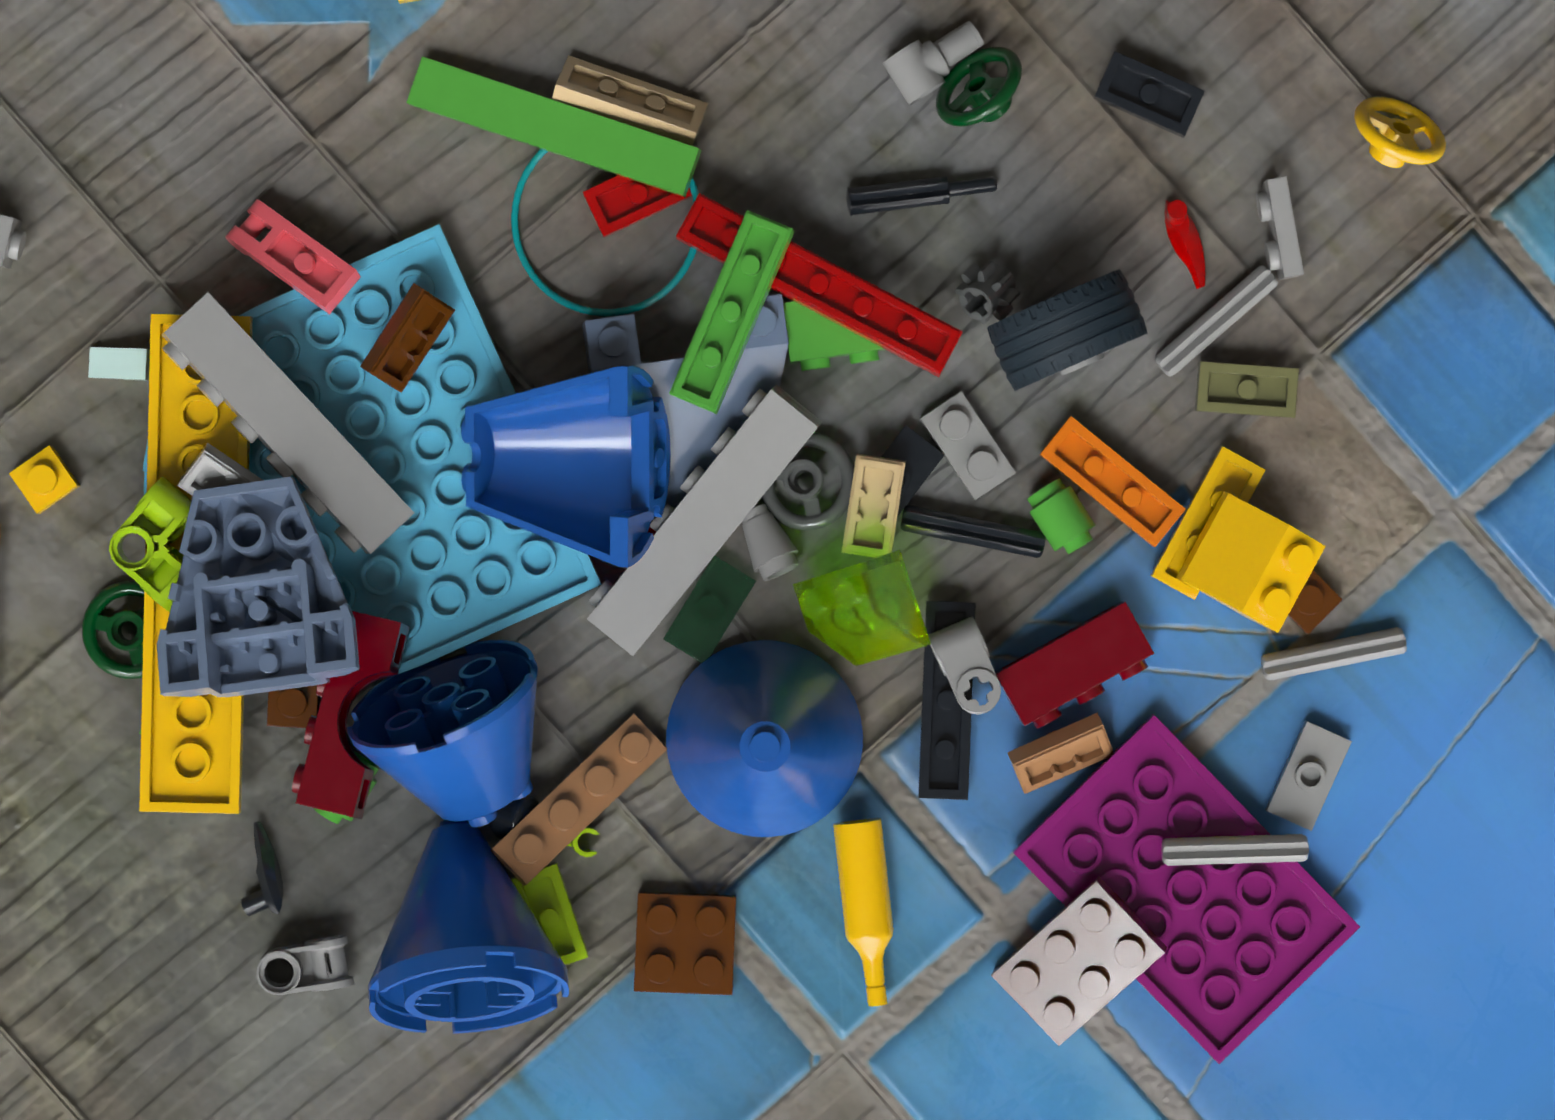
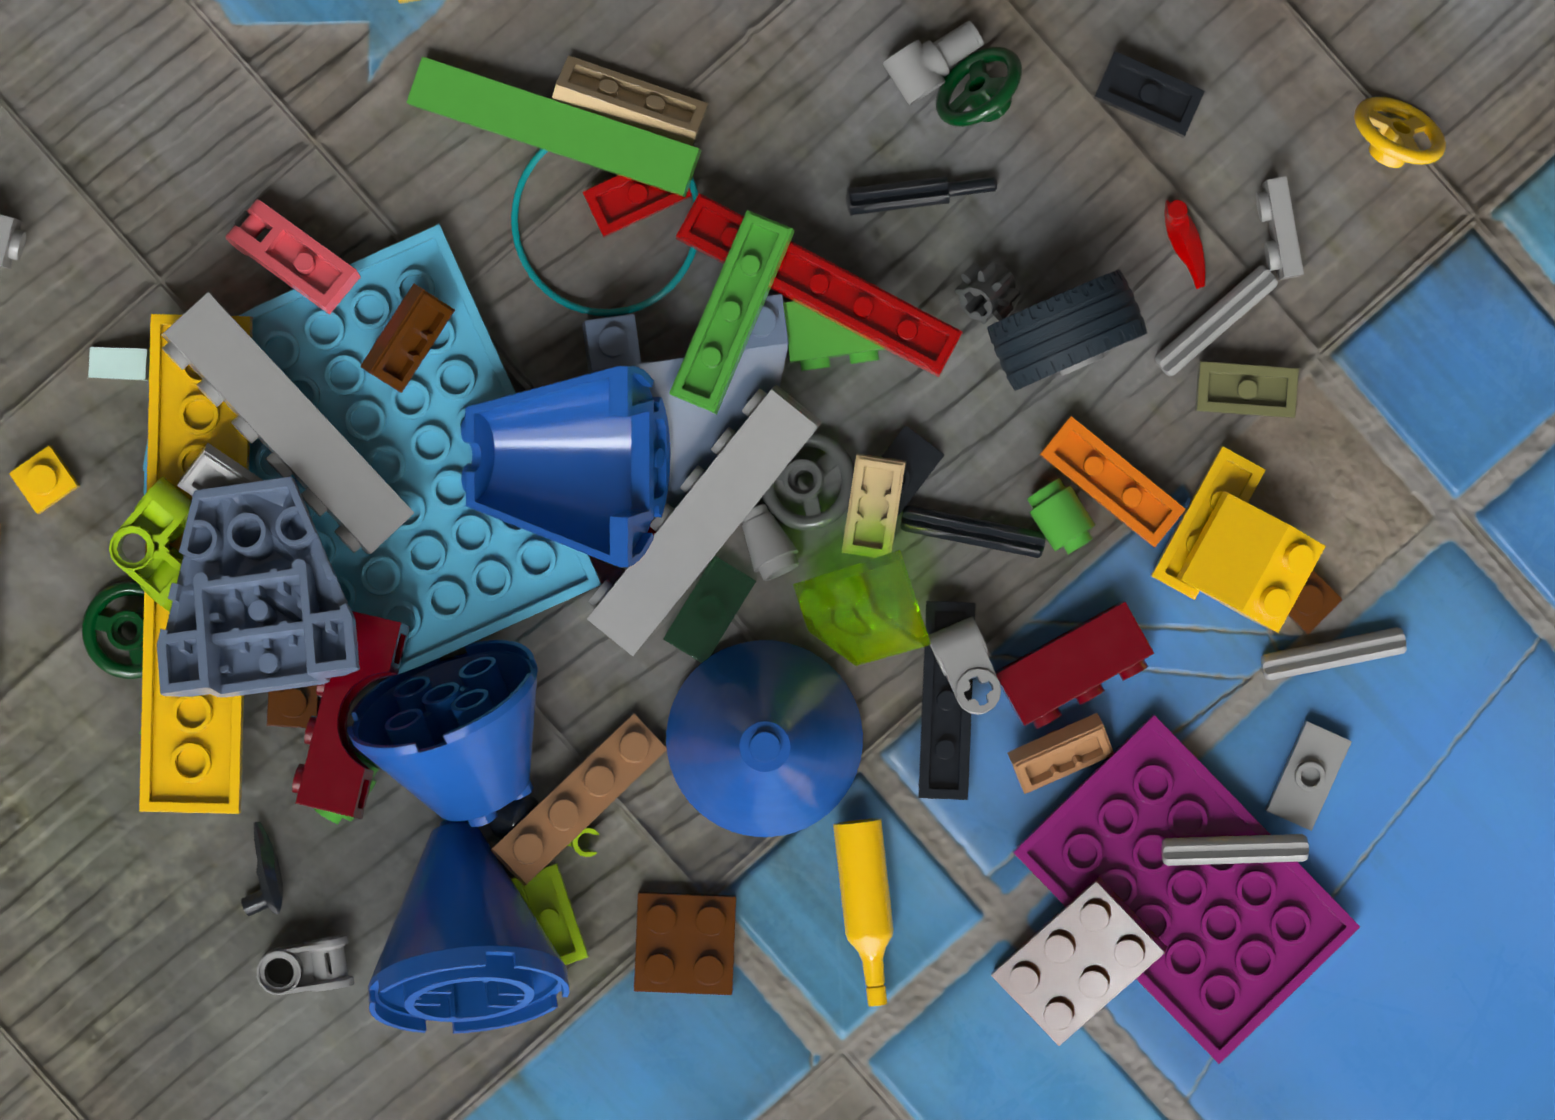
(967, 445): light grey plate -> none

